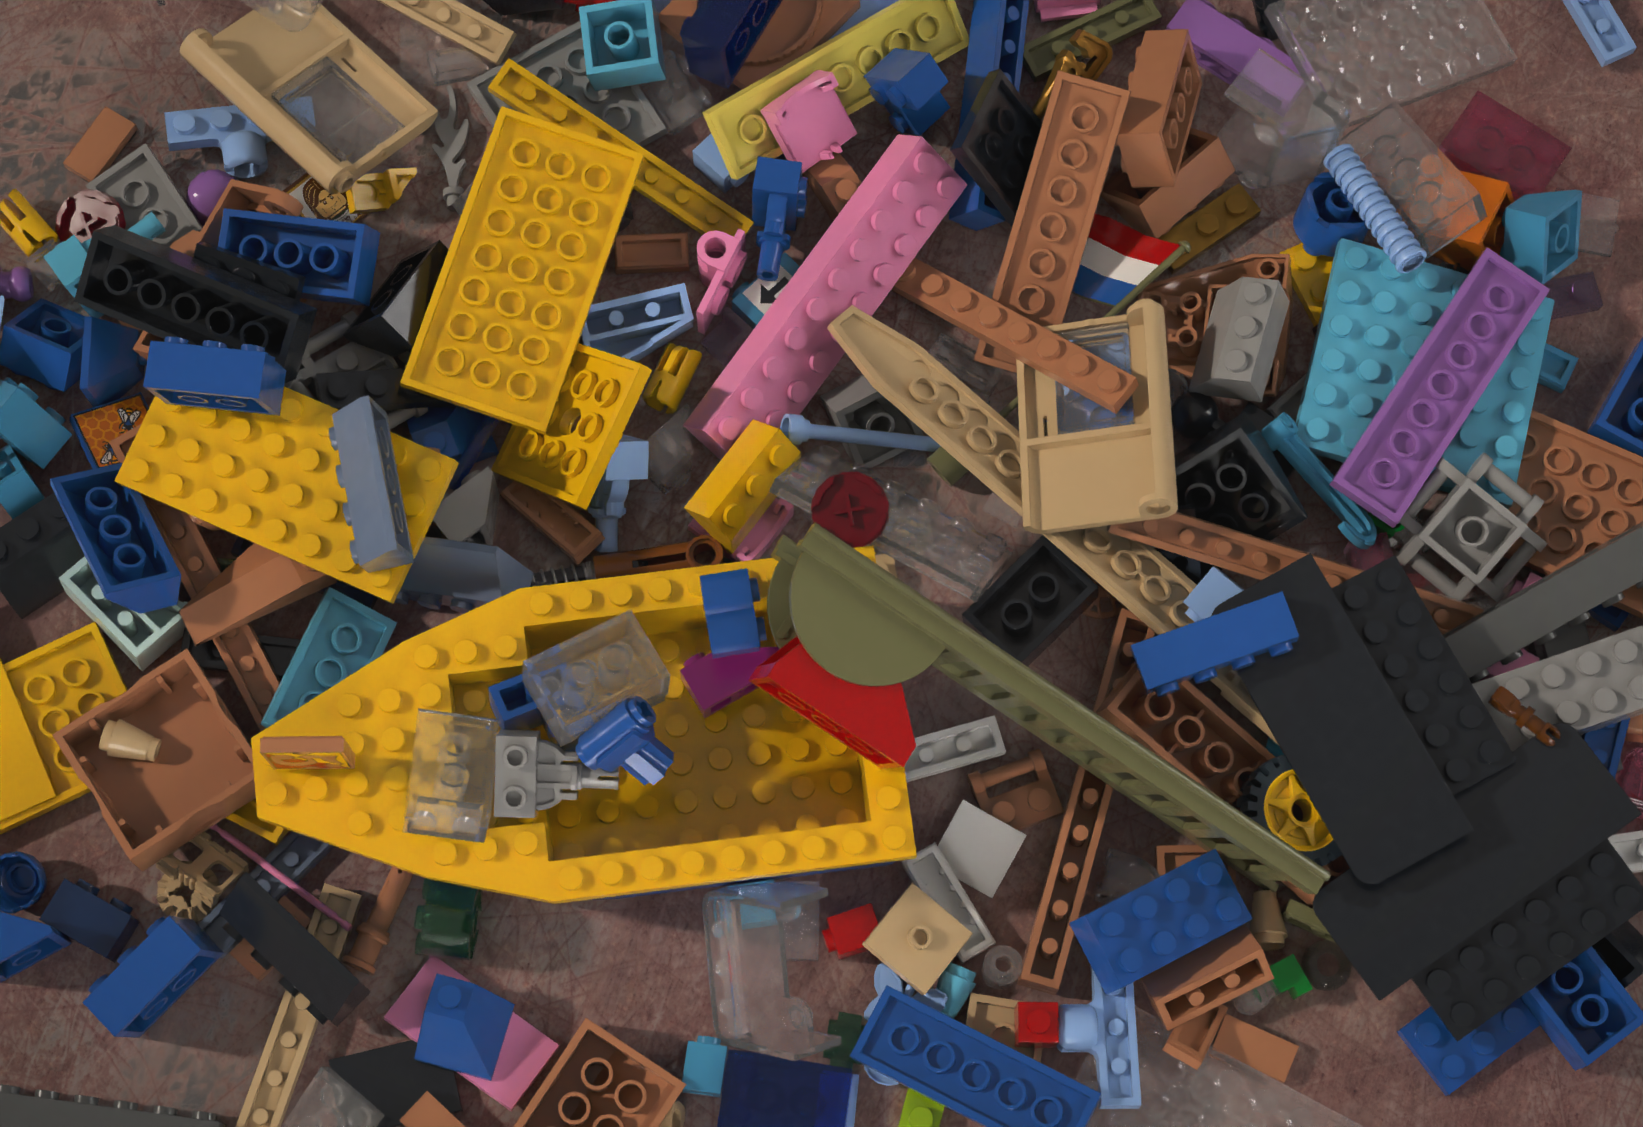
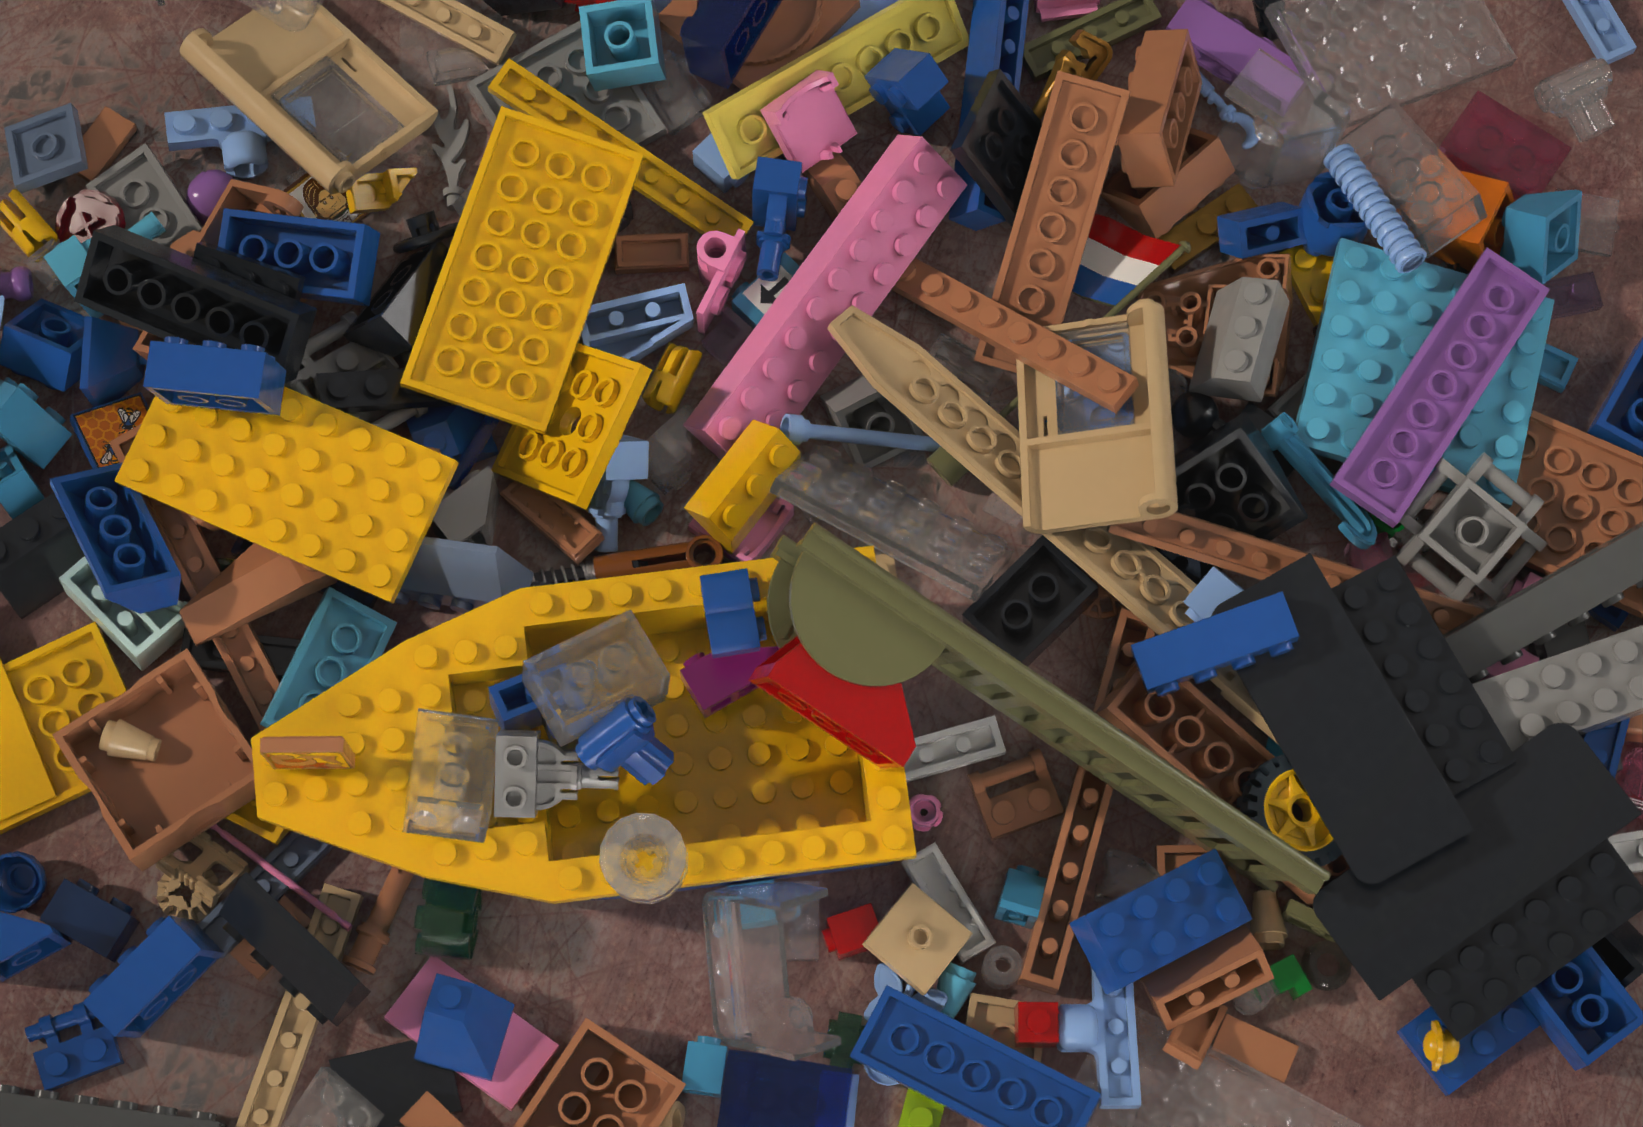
(46, 148): none -> sand blue plate
(77, 1057): none -> blue plate
(371, 486): sand blue slope -> none
(424, 231): none -> black piece
(620, 855): none -> clear wheel
(642, 504): none -> medium azure cone
(851, 508): dark red tile -> none
(929, 803): none -> bright pink plate
(979, 848): white sticker -> none
(1021, 897): none -> dark azure slope
(1229, 113): none -> light blue piece
(1261, 230): none -> blue brick
(1440, 1046): none -> yellow piece
(1509, 705): reddish brown piece -> none
(1579, 96): none -> clear piece

